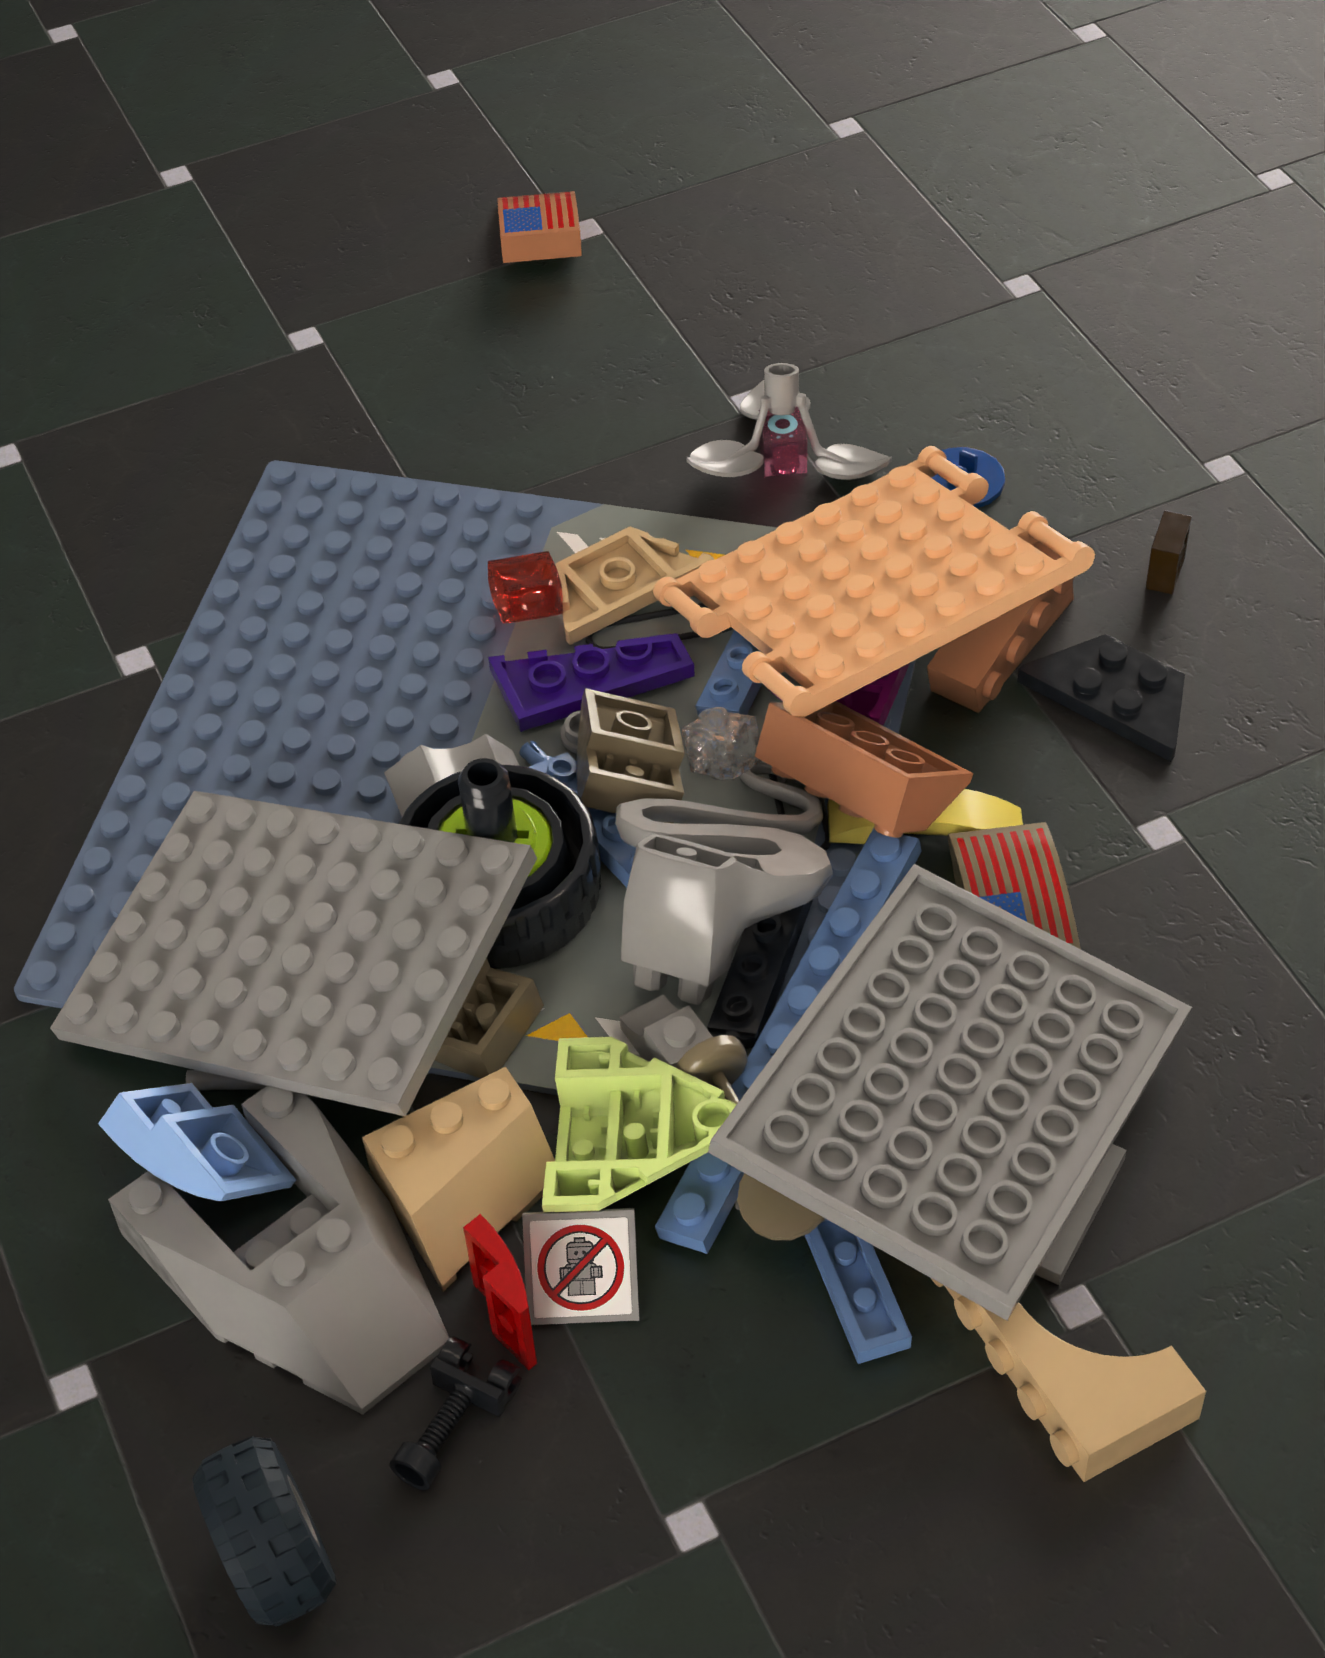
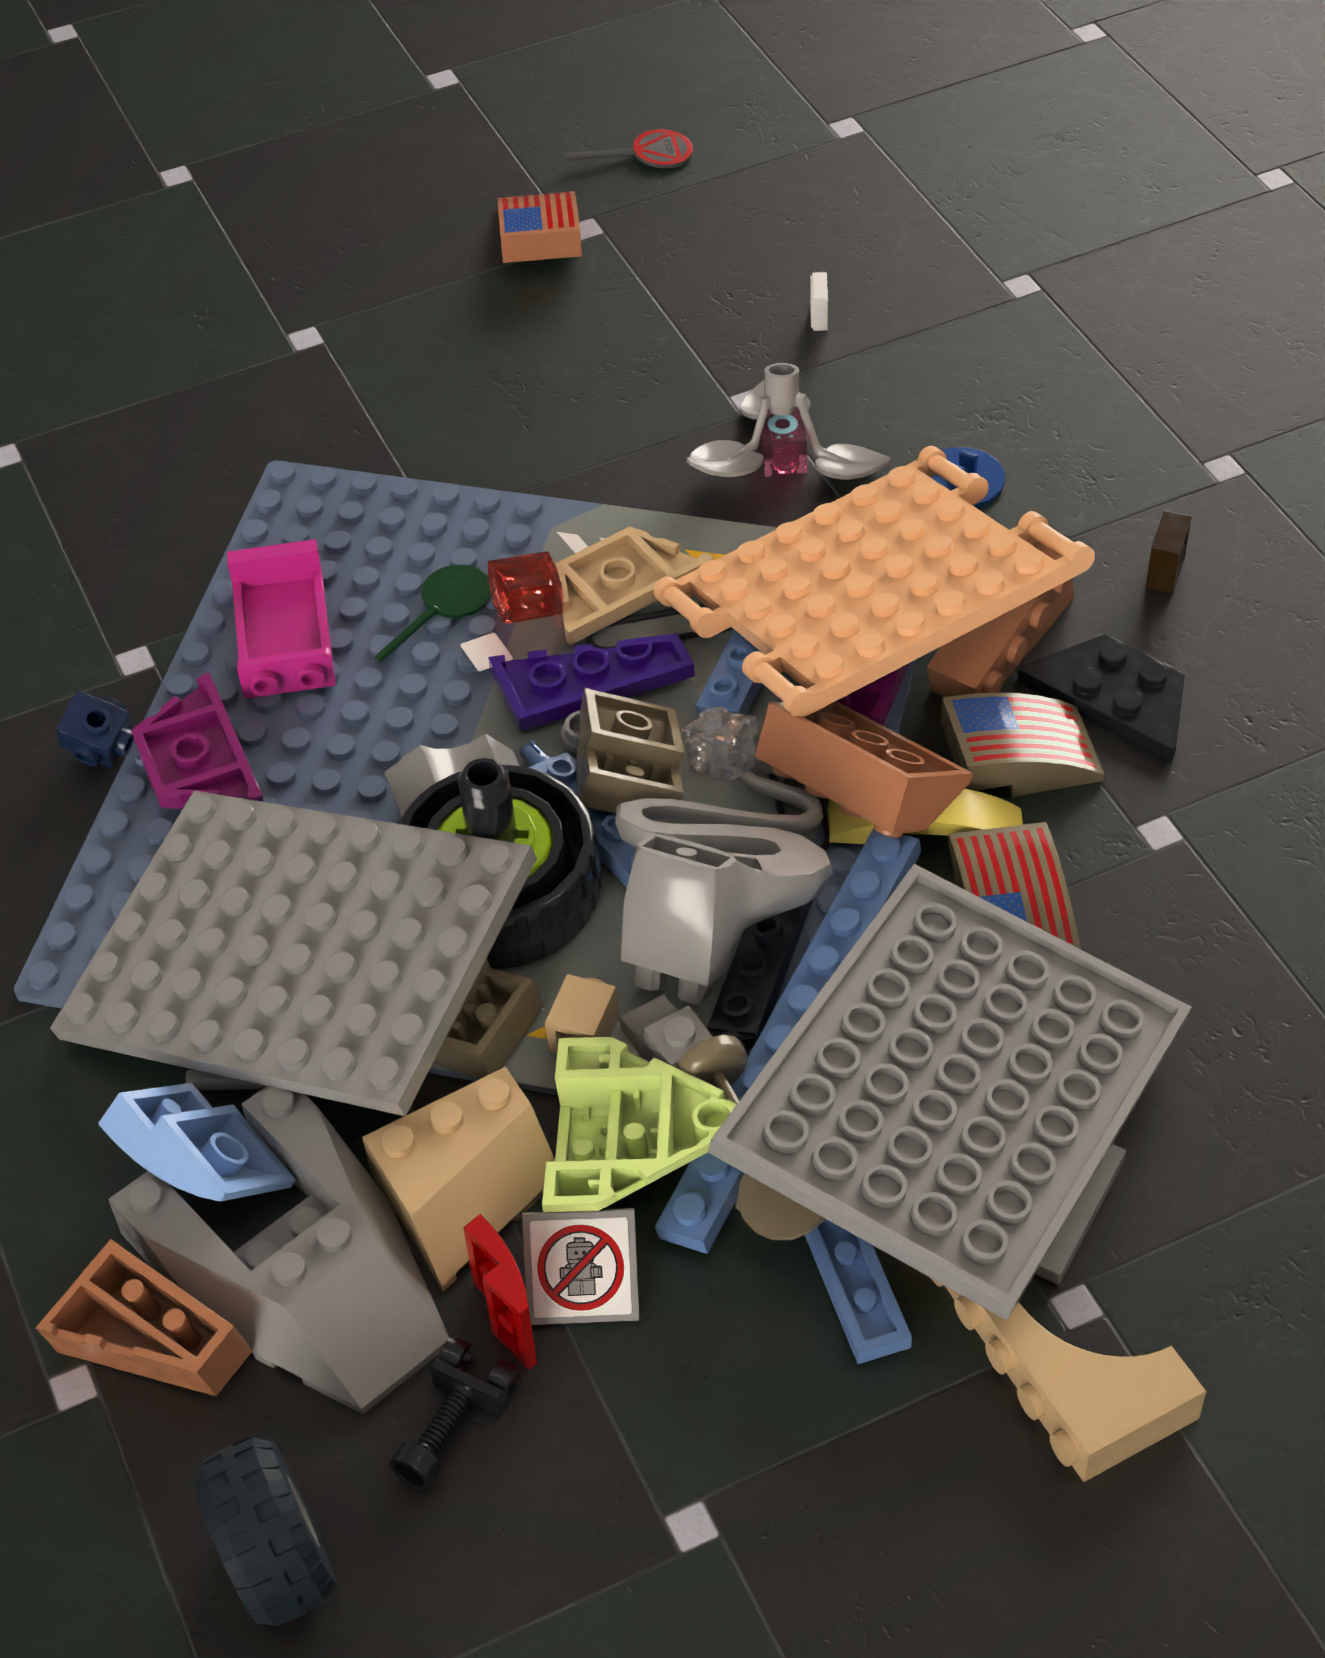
(95, 729): none -> dark blue brick
(143, 1325): none -> nougat wedge
(194, 749): none -> magenta wing
(281, 619): none -> dark pink panel
(447, 592): none -> dark green piece
(483, 647): none -> white sticker
(582, 1010): none -> tan brick
(654, 148): none -> piece
(819, 301): none -> white tile
(1019, 742): none -> dark tan slope

